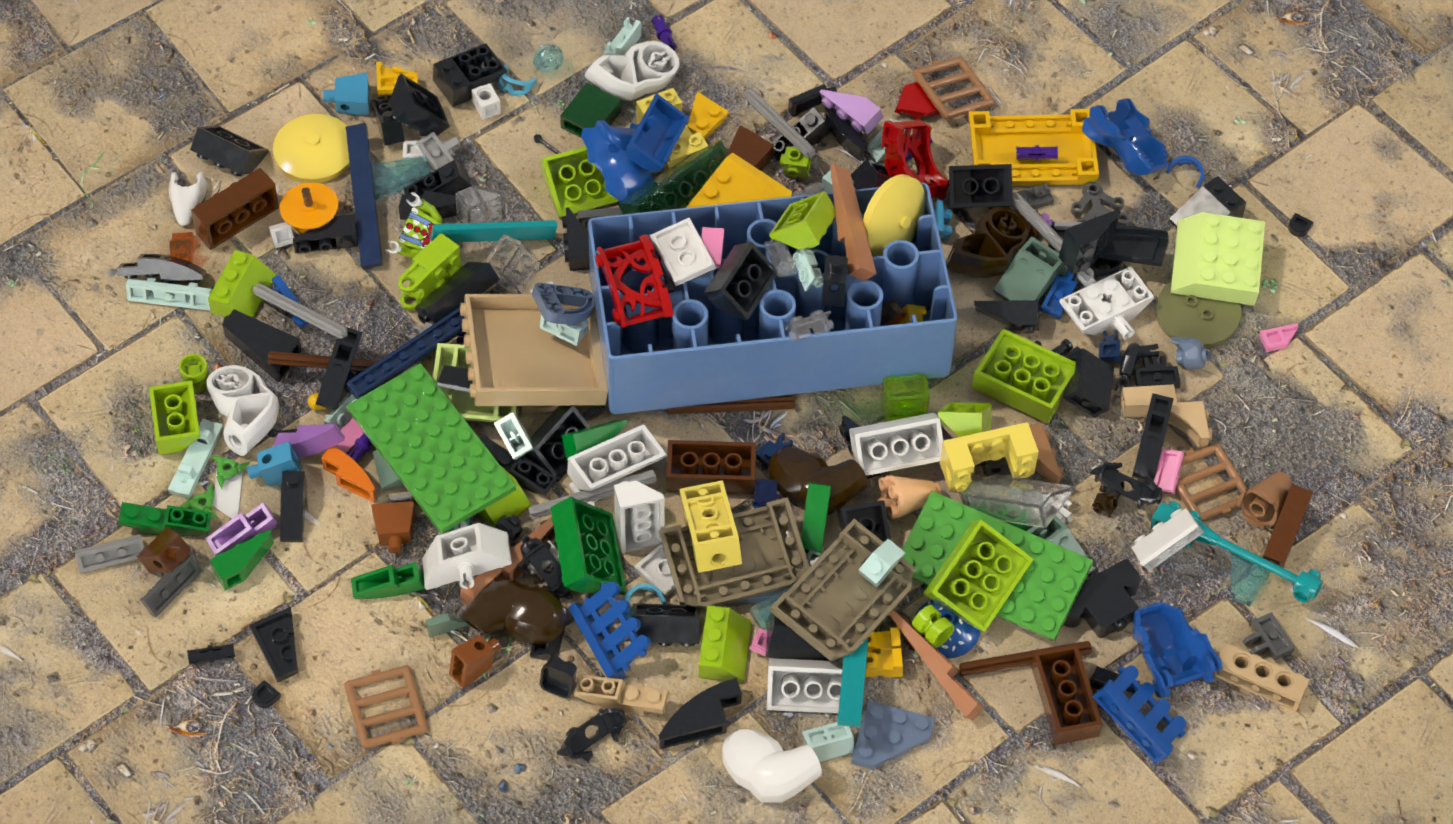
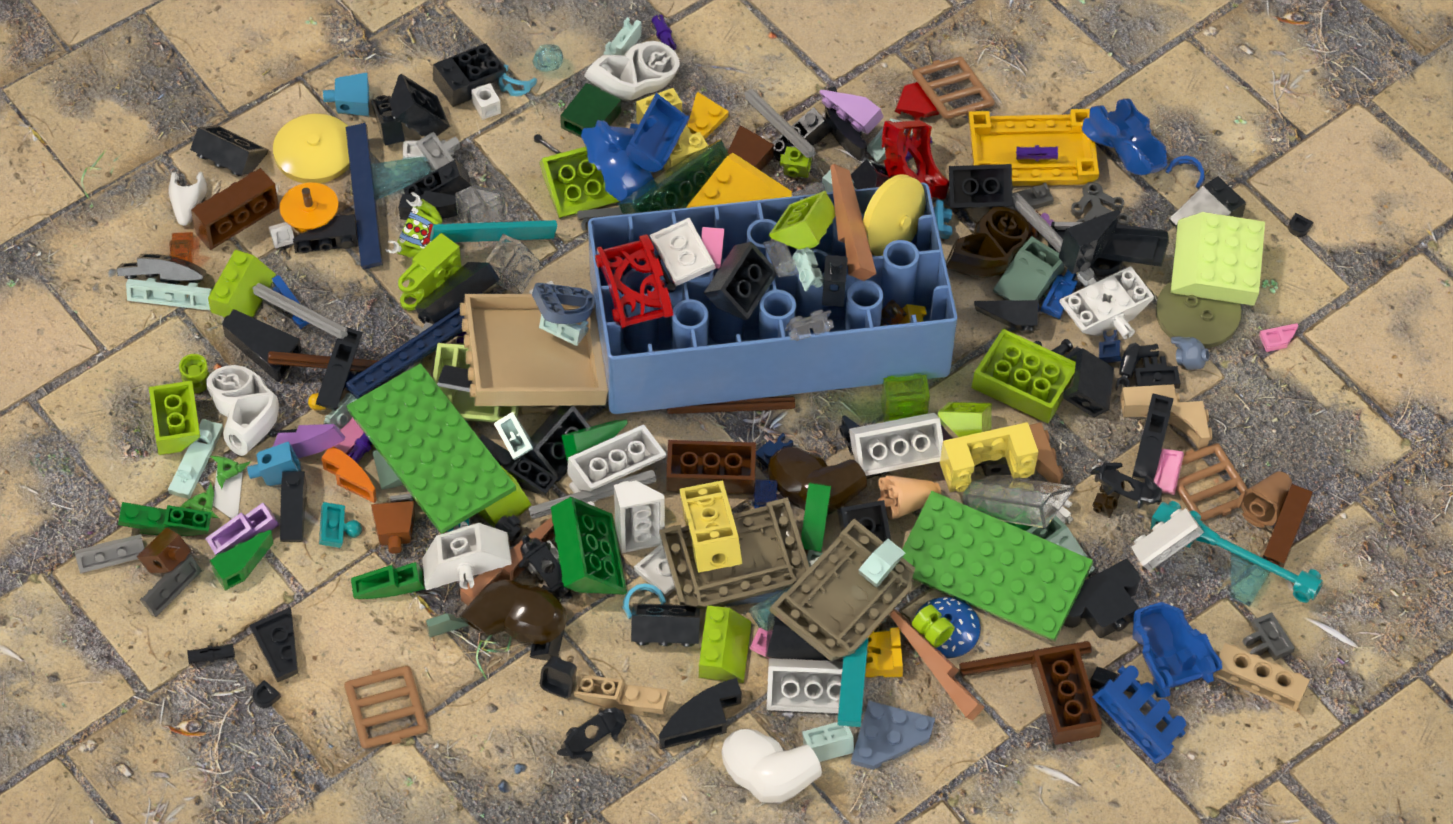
(333, 525): none -> teal plate
(387, 78): yellow wing -> none
(472, 659): dark orange torso -> none
(577, 242): black slope -> none
(597, 634): blue fence -> none
(805, 100): black tile -> none
(978, 575): lime slope -> none

